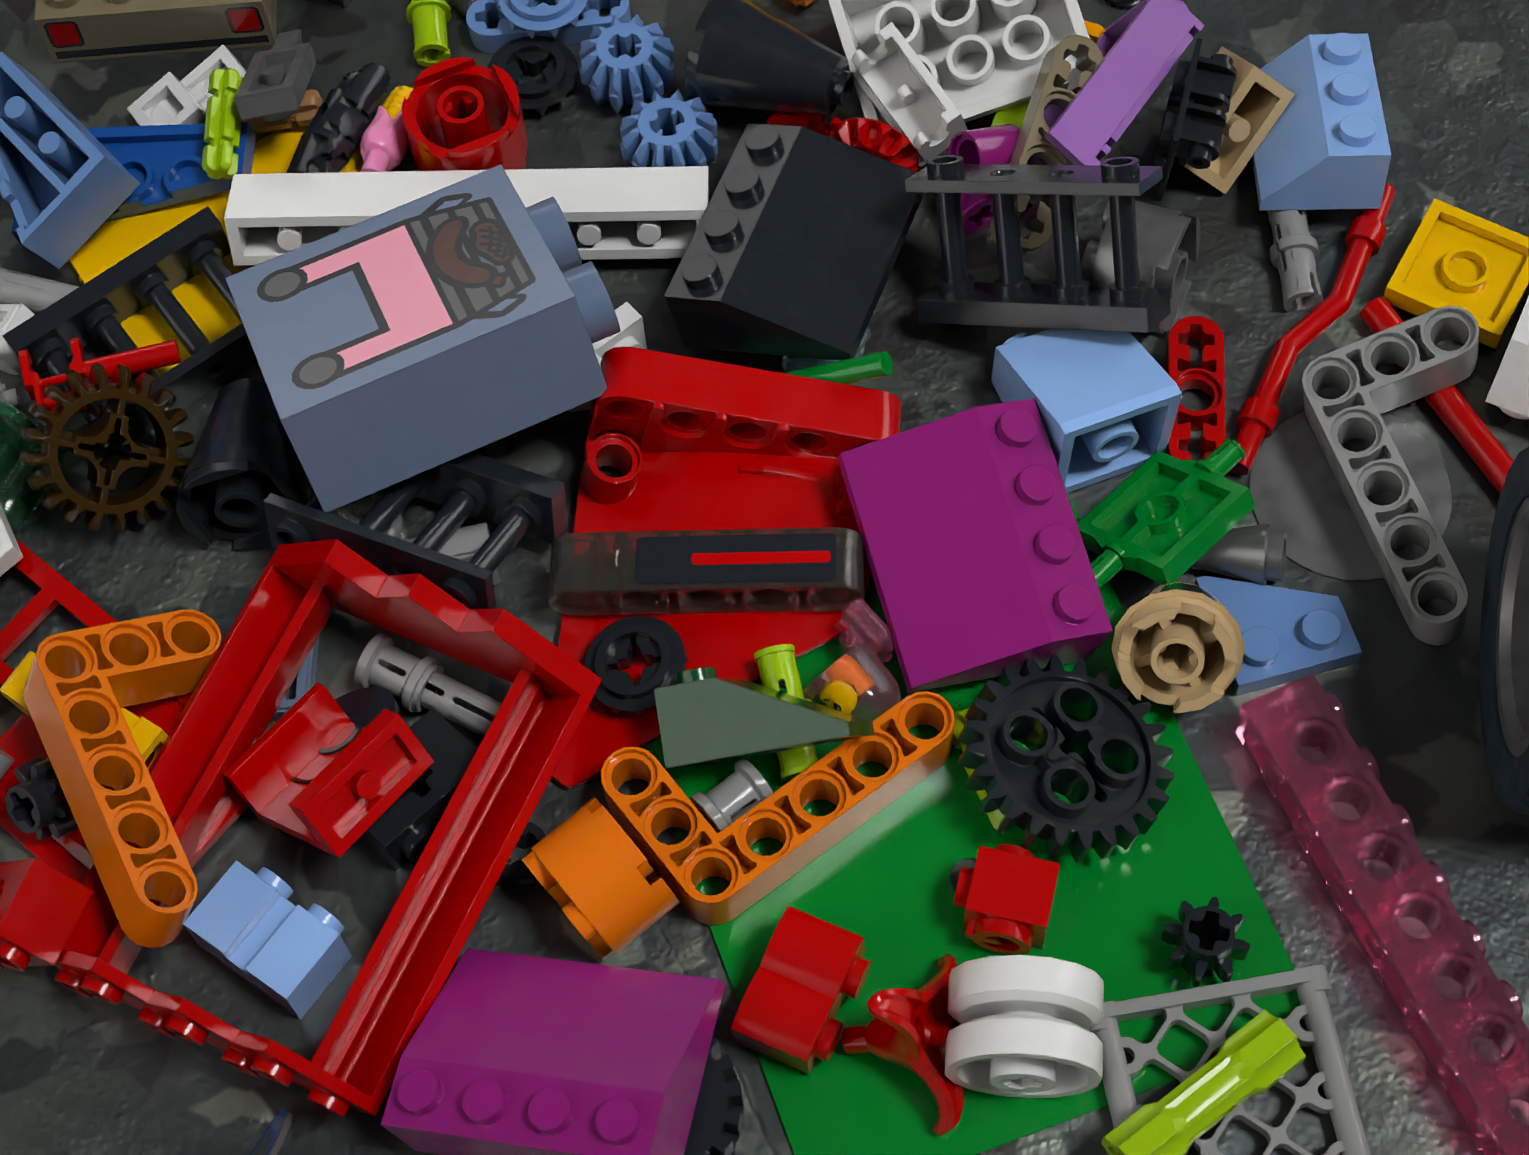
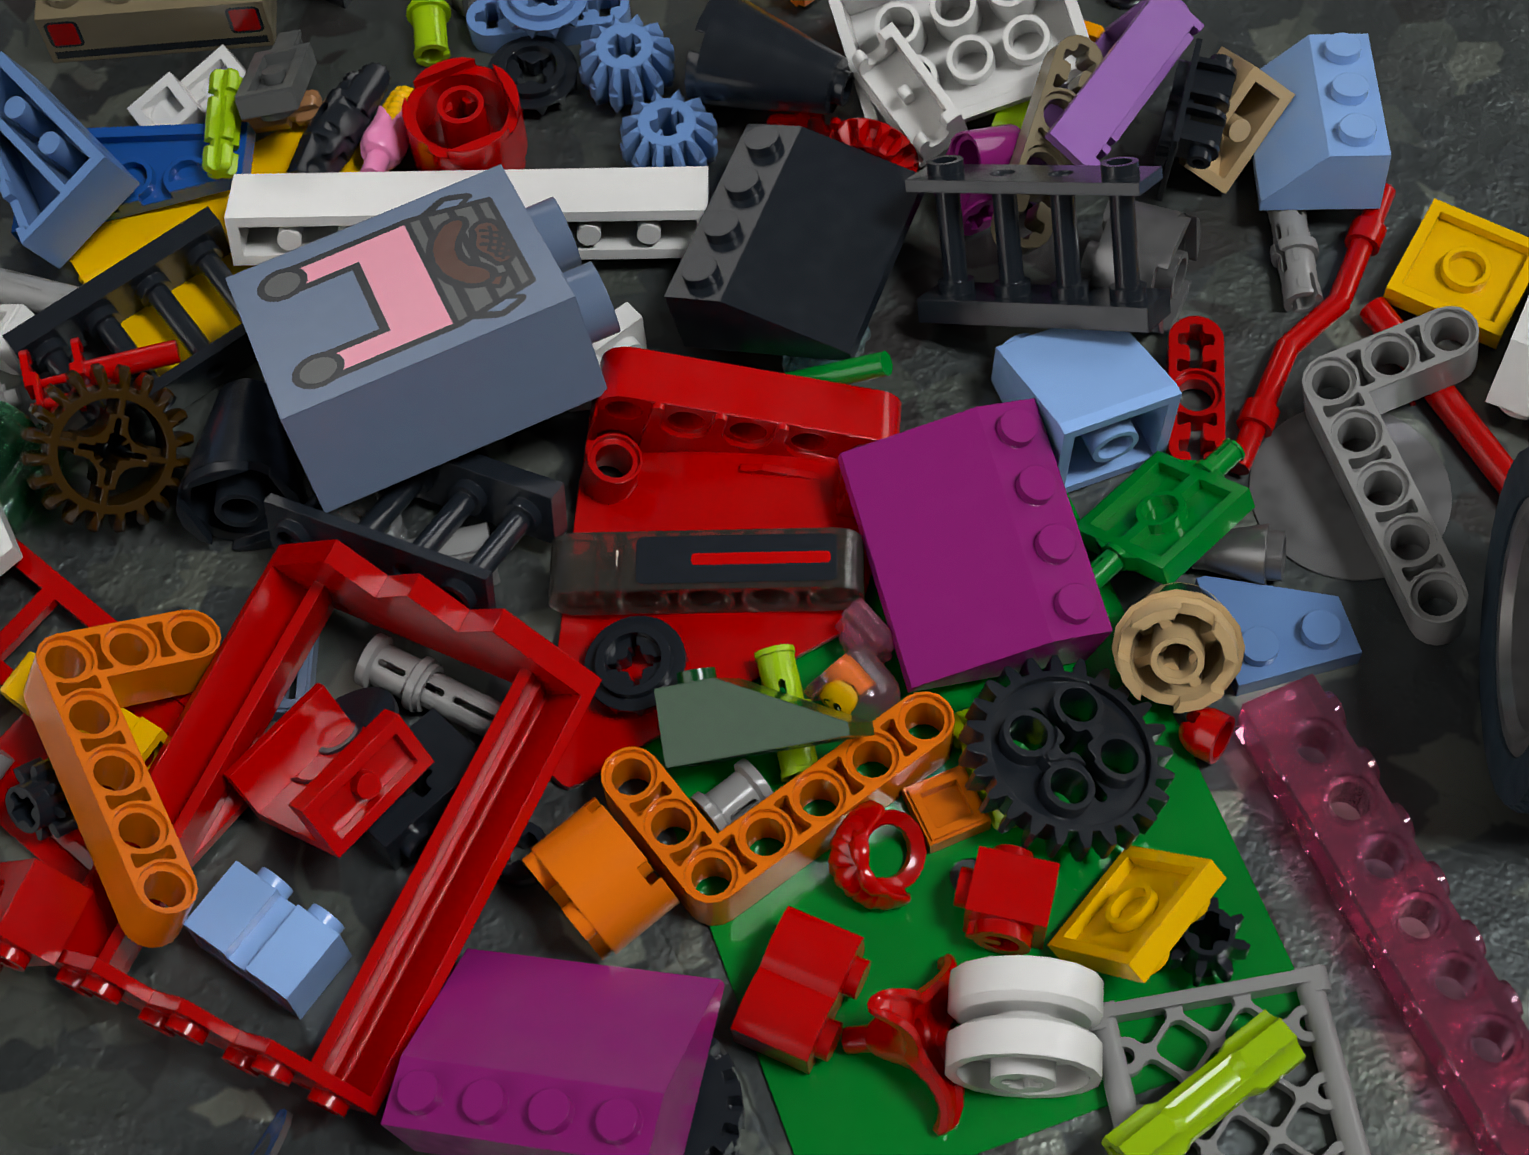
(850, 857): none -> red piece
(946, 809): none -> orange tile
(1138, 912): none -> yellow plate
(1207, 733): none -> red hinge

